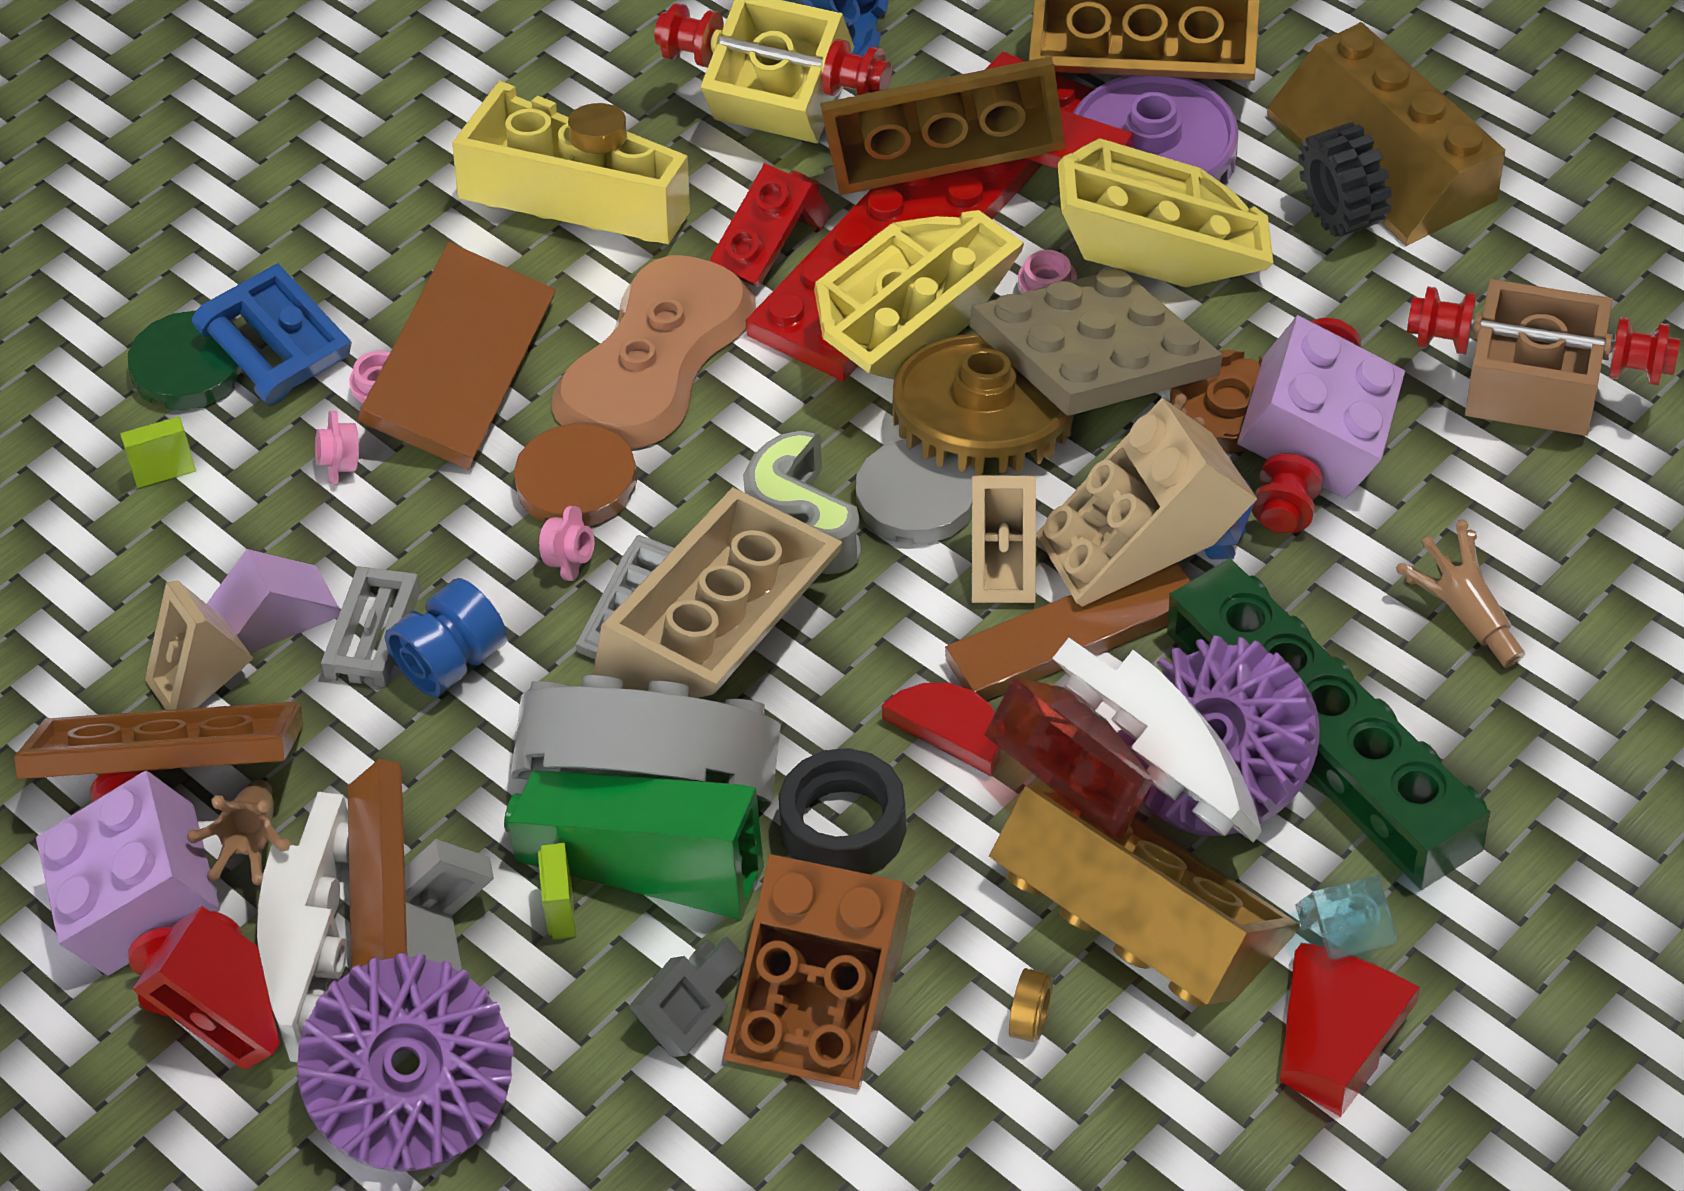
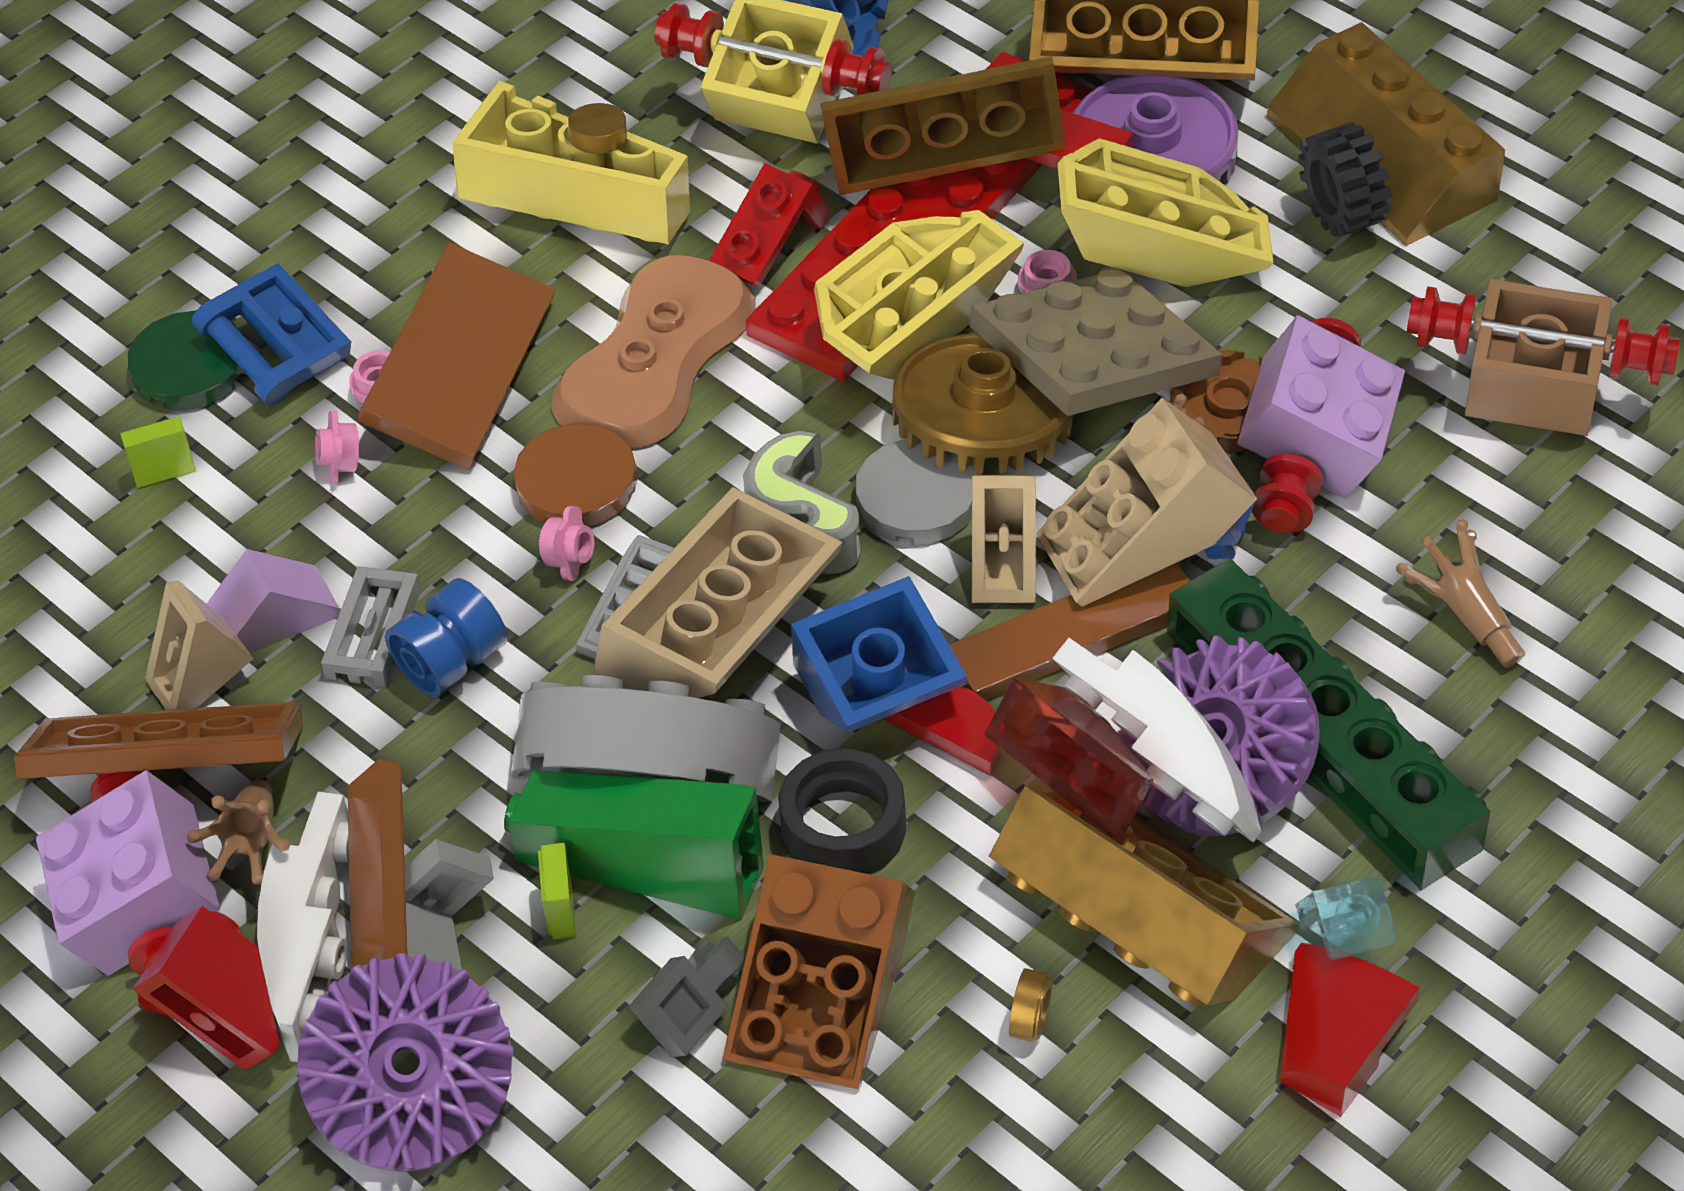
(873, 656): none -> blue slope

